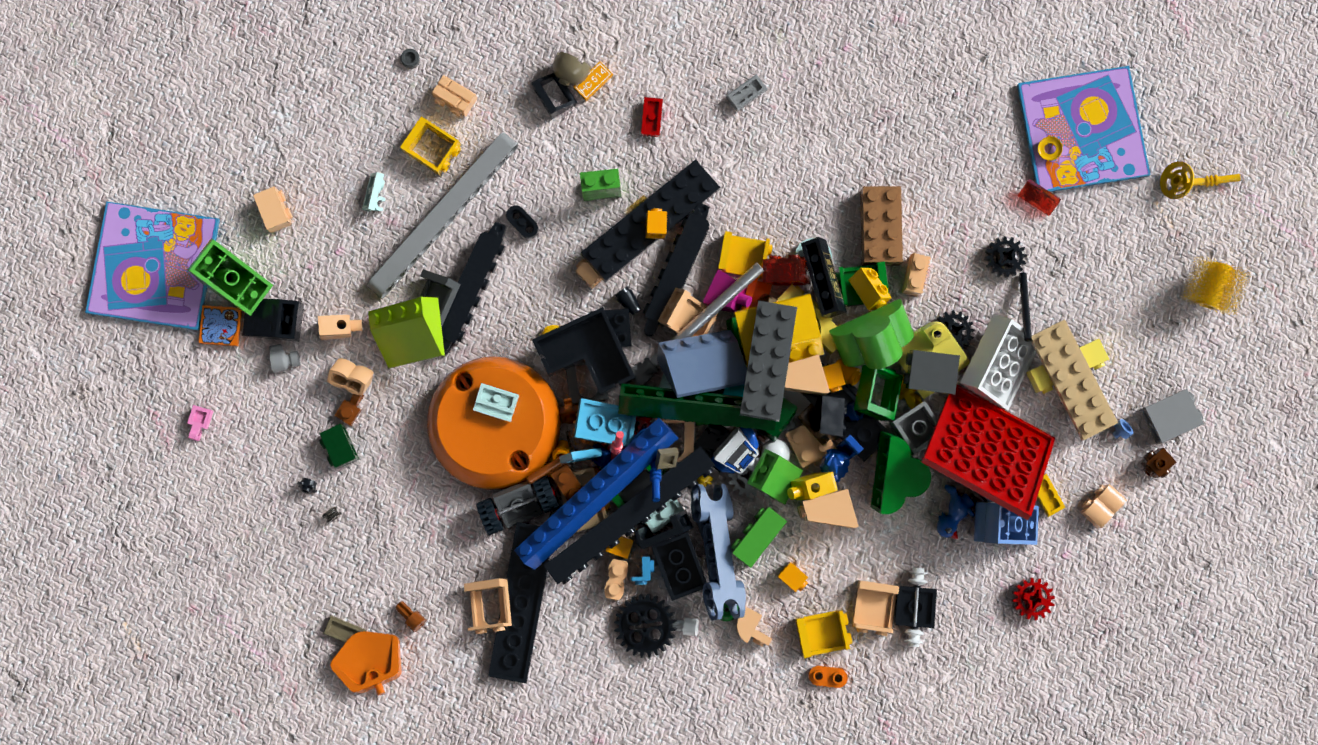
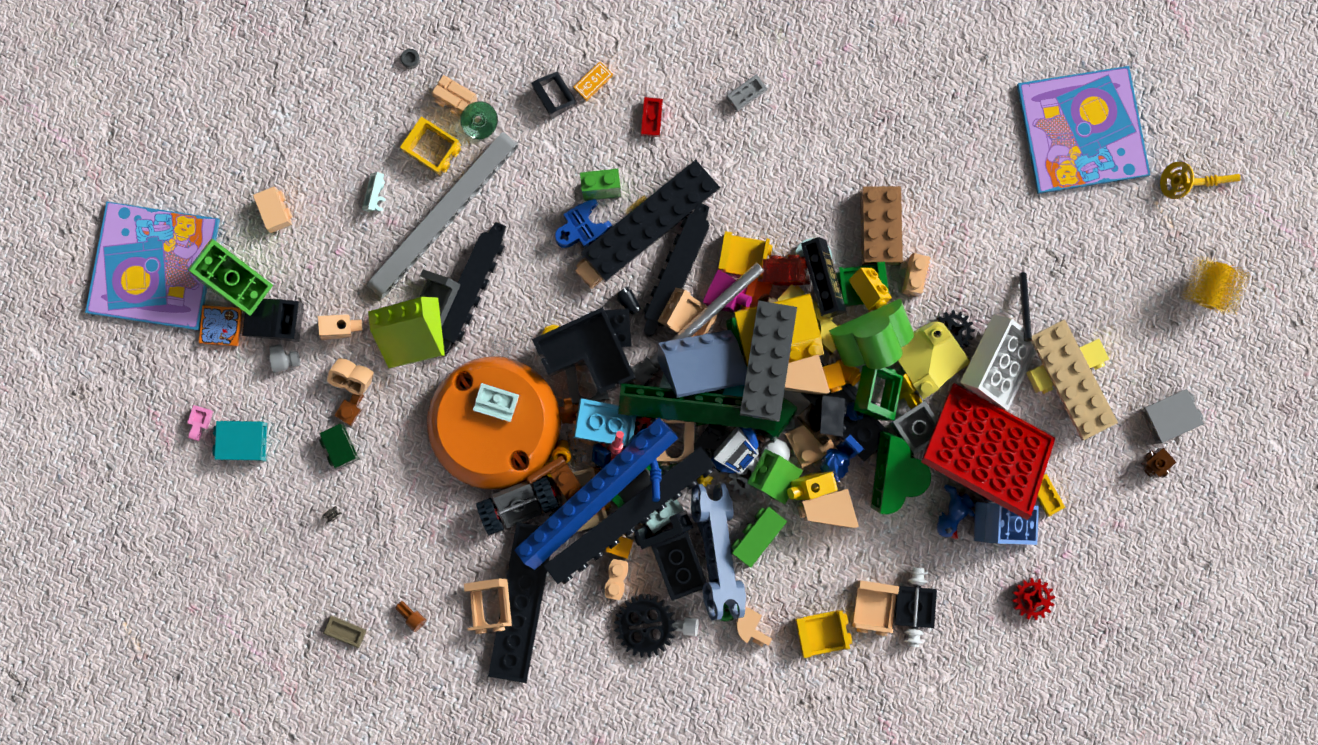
(240, 440): none -> teal panel
(307, 485): black plate -> none
(368, 661): orange animal -> none
(485, 126): none -> clear green dish
(522, 222): black plate -> none
(569, 69): dark tan cylinder -> none
(575, 231): none -> blue piece
(580, 455): medium azure tile -> none
(647, 568): dark azure bracket -> none
(656, 224): light orange brick -> none
(666, 458): dark tan plate -> none
(793, 577): light orange brick -> none
(828, 676): orange plate -> none
(931, 371): dark grey panel -> none
(1011, 261): black gear -> none
(1039, 197): clear red plate -> none
(1050, 140): yellow piece -> none
(1103, 505): light nougat brick -> none
(1122, 429): medium blue tile -> none

